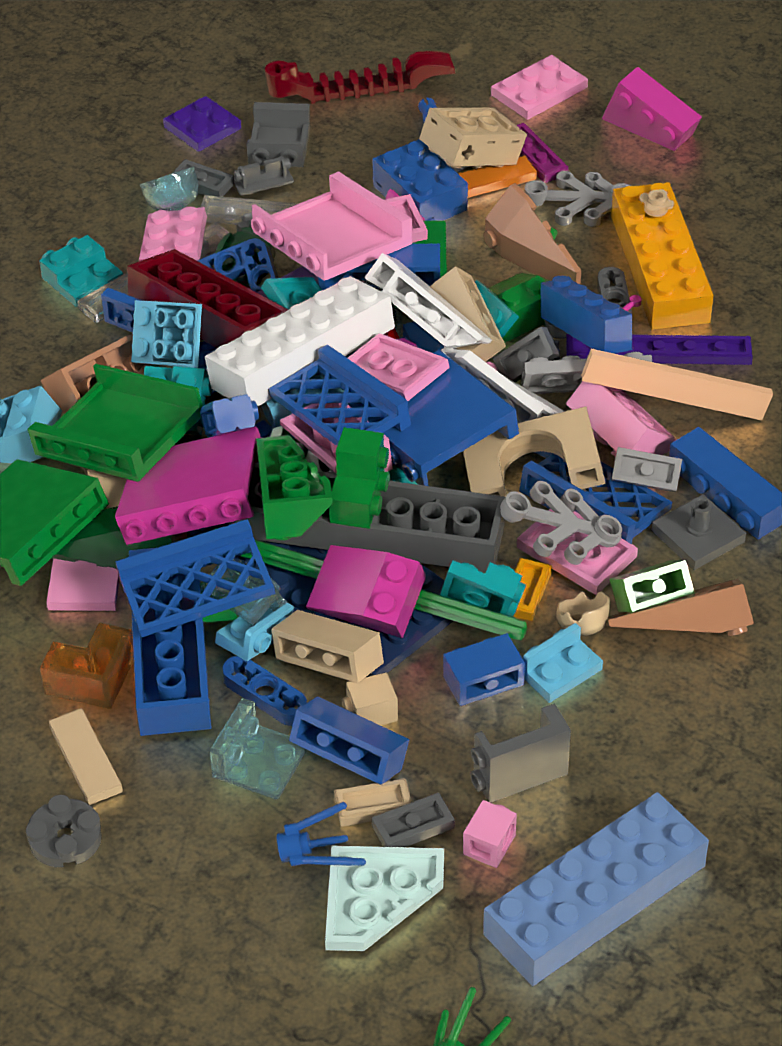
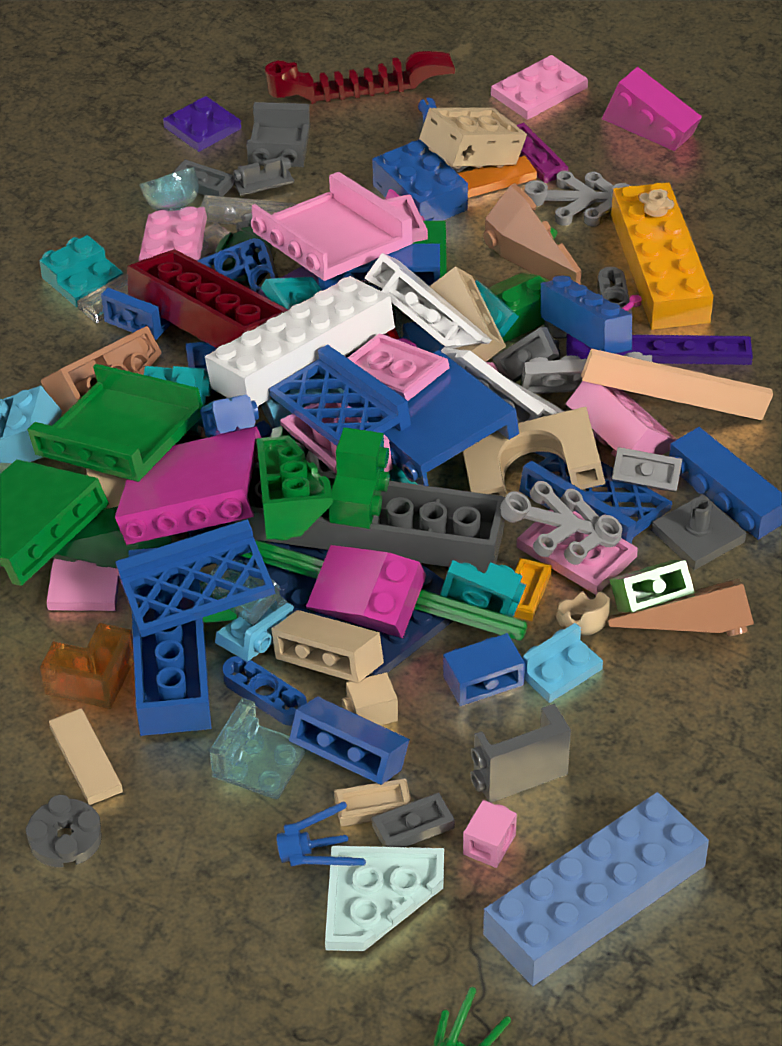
(166, 333): medium azure slope -> none

